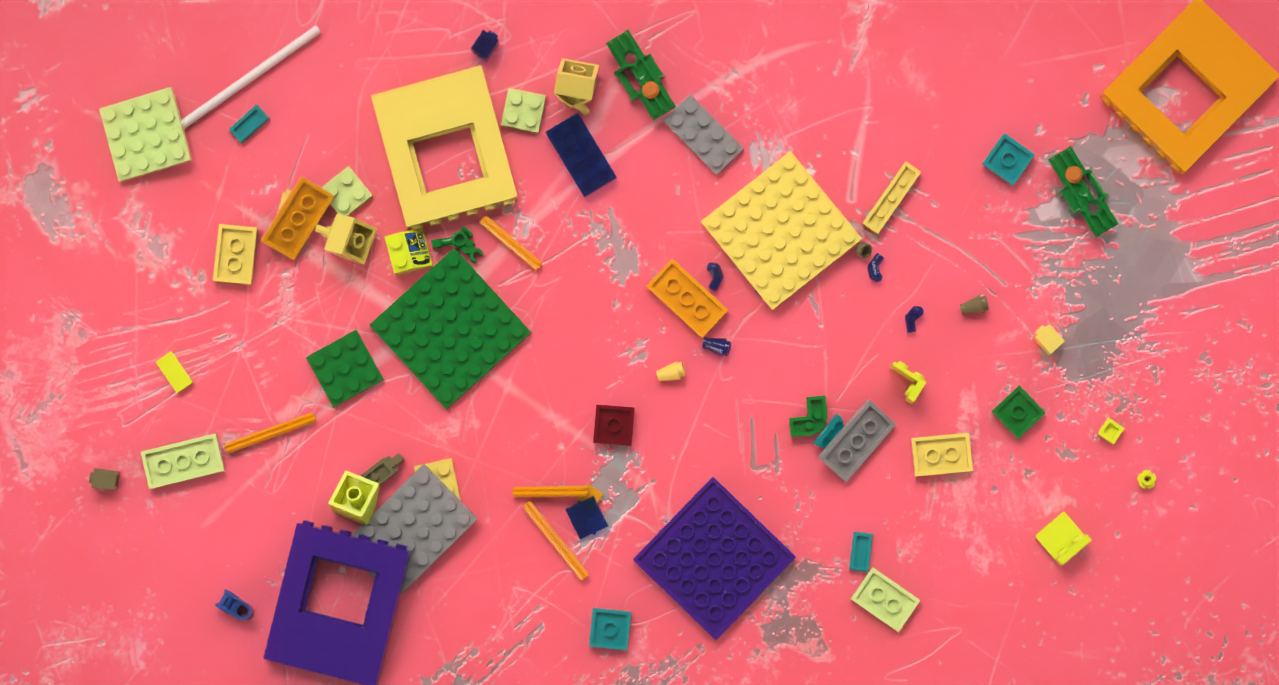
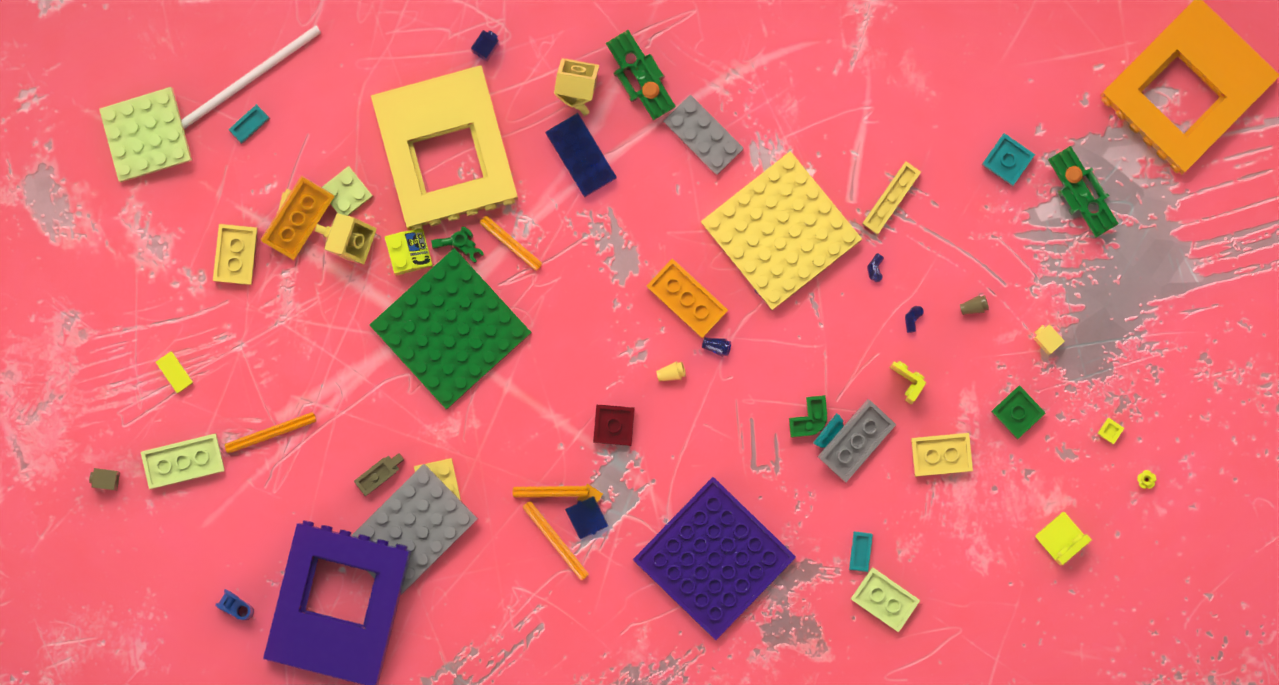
(344, 368): green plate -> none
(355, 498): neon yellow slope -> none
(523, 110): yellowish green plate -> none
(609, 629): teal plate -> none
(717, 275): clear blue arm -> none
(867, 250): olive hinge -> none

